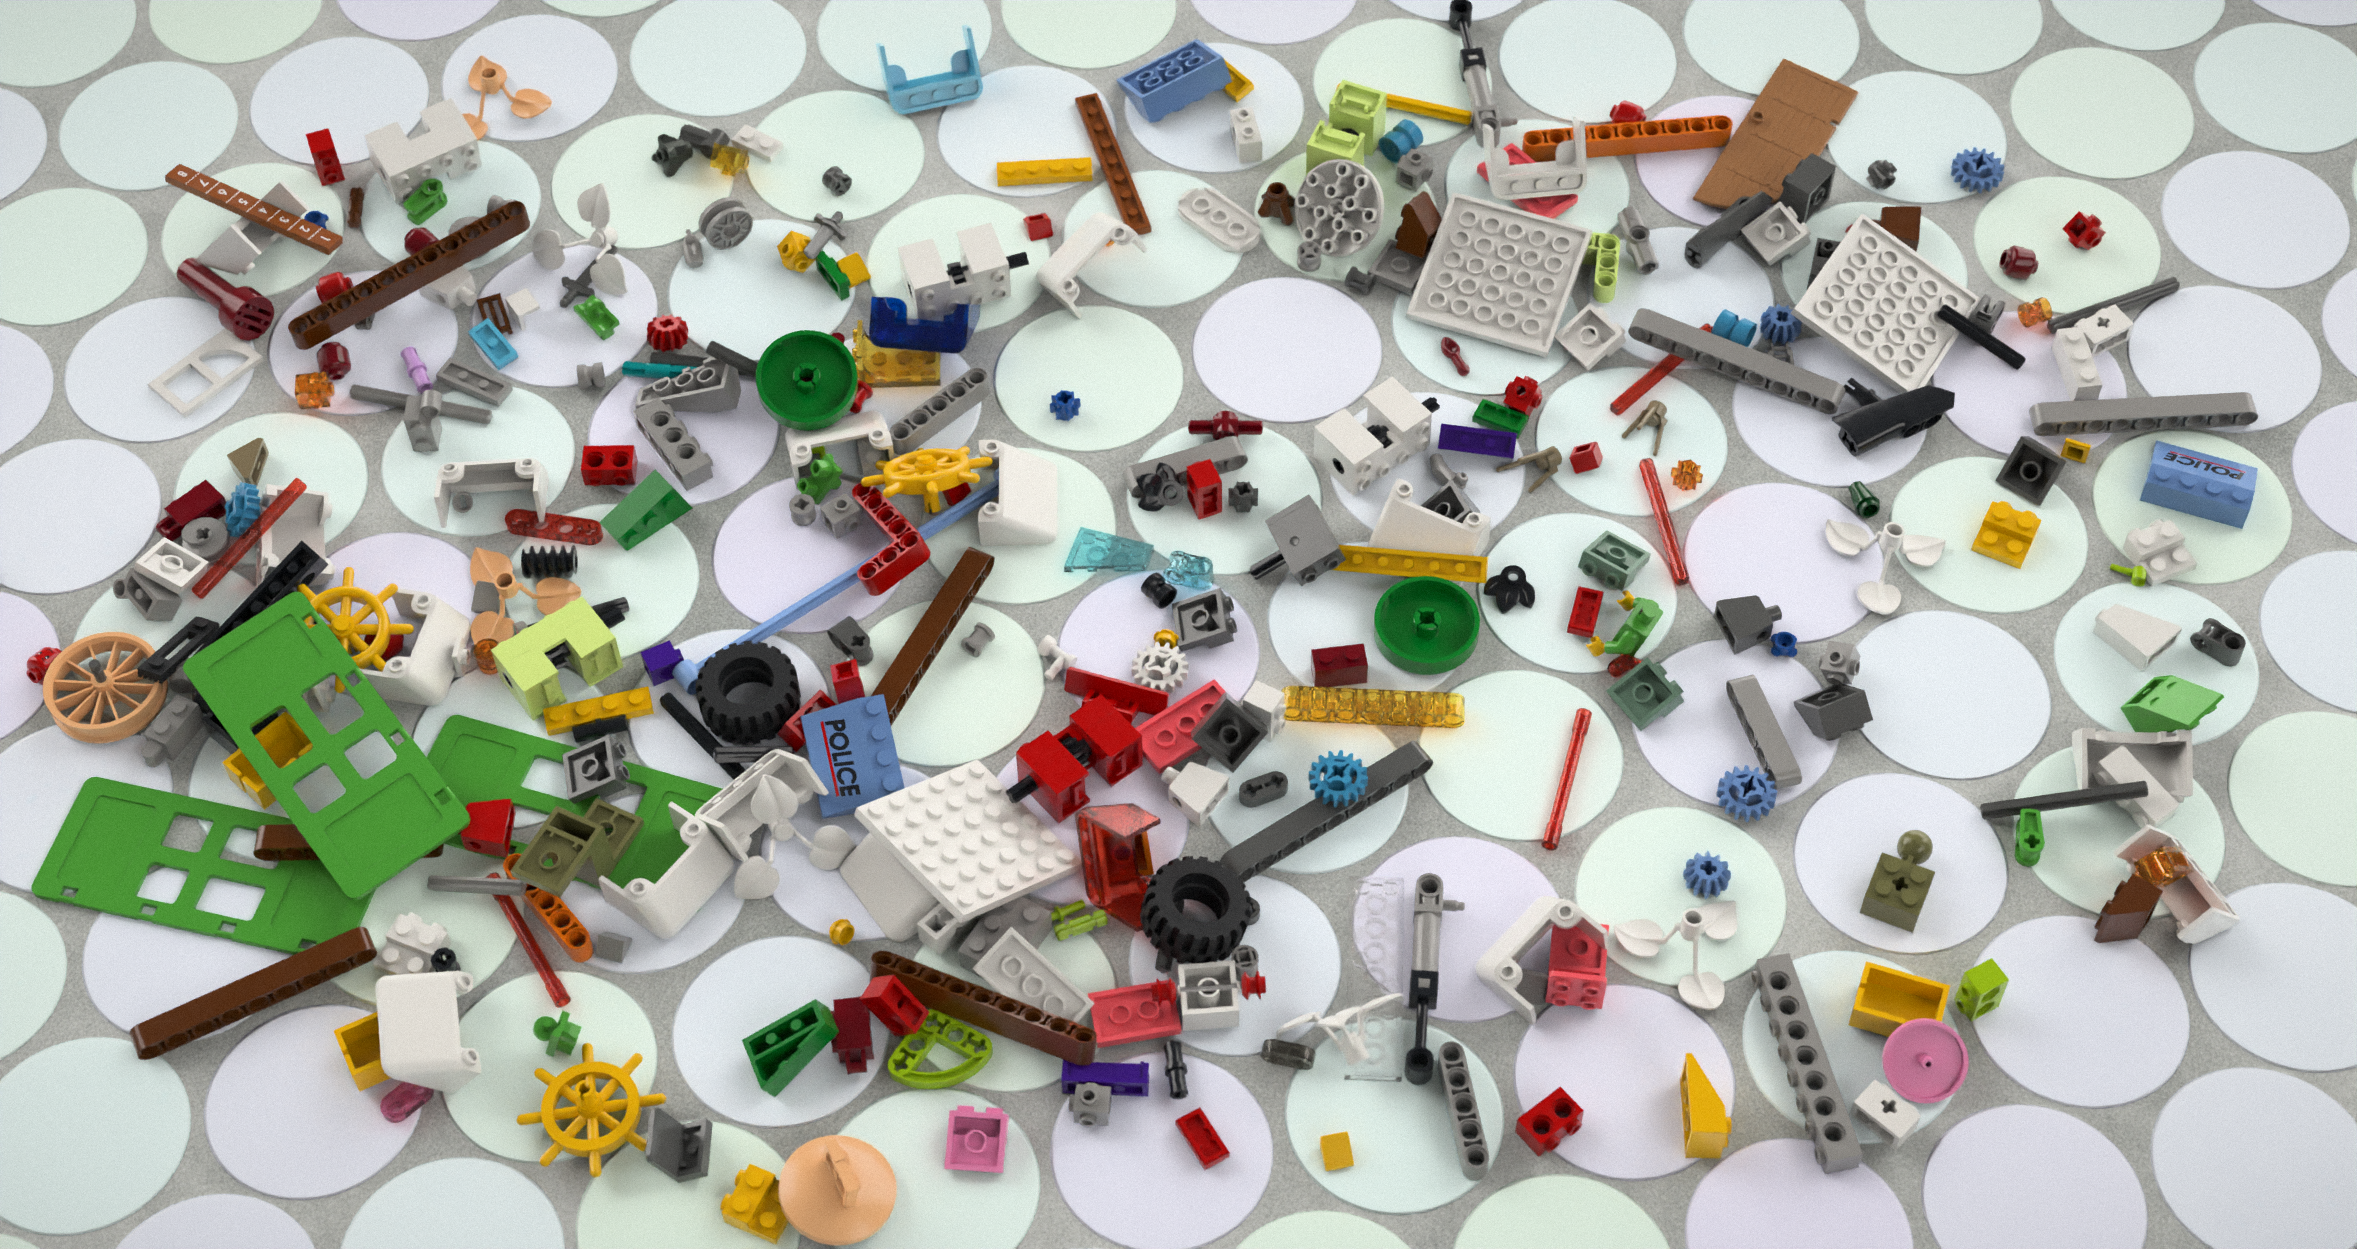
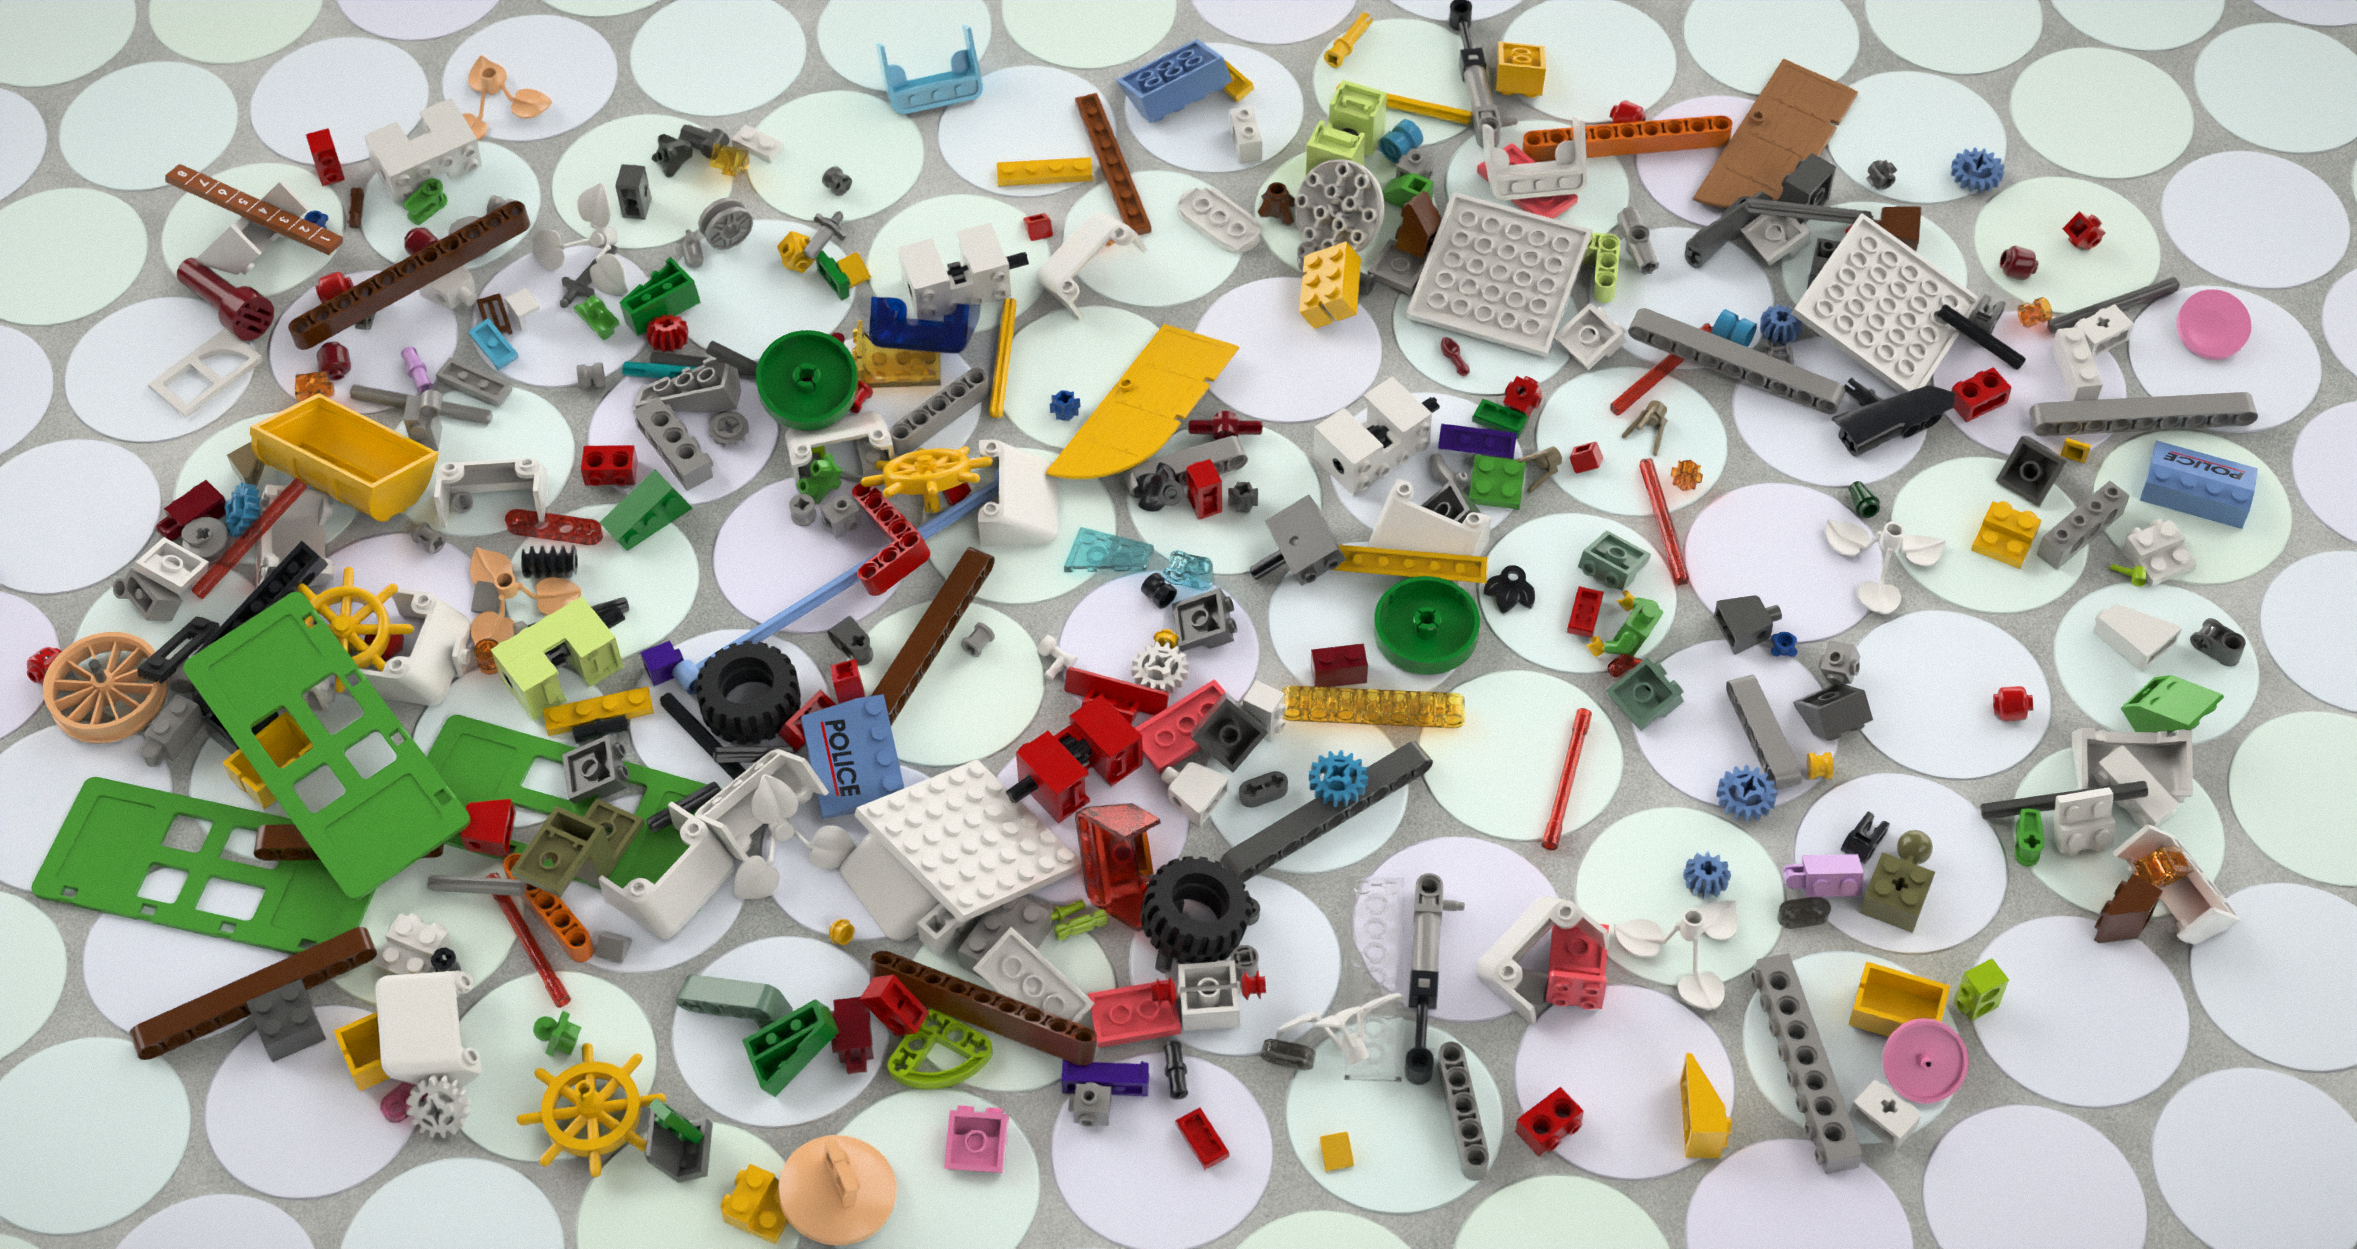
(286, 1020): none -> dark grey brick
(345, 456): none -> yellow container
(428, 537): none -> light grey bush
(445, 1097): none -> white gear
(633, 191): none -> dark grey brick
(665, 293): none -> green wedge
(680, 1125): none -> green plate
(688, 803): none -> black axle
(733, 999): none -> sand green beam
(735, 421): none -> light grey gear
(1002, 358): none -> yellow axle
(1144, 405): none -> yellow door
(1330, 280): none -> yellow piece
(1344, 45): none -> yellow pin
(1404, 188): none -> bright green slope
(1497, 482): none -> bright green plate
(1520, 69): none -> yellow slope
(1803, 211): none -> dark grey axle
(1803, 912): none -> clear smoke beam
(1819, 765): none -> yellow wheel
(1826, 875): none -> lavender brick
(1863, 844): none -> black piece
(1980, 394): none -> red brick
(2012, 703): none -> red head
(2083, 525): none -> light grey brick
(2084, 821): none -> white plate
(2213, 324): none -> bright pink piece

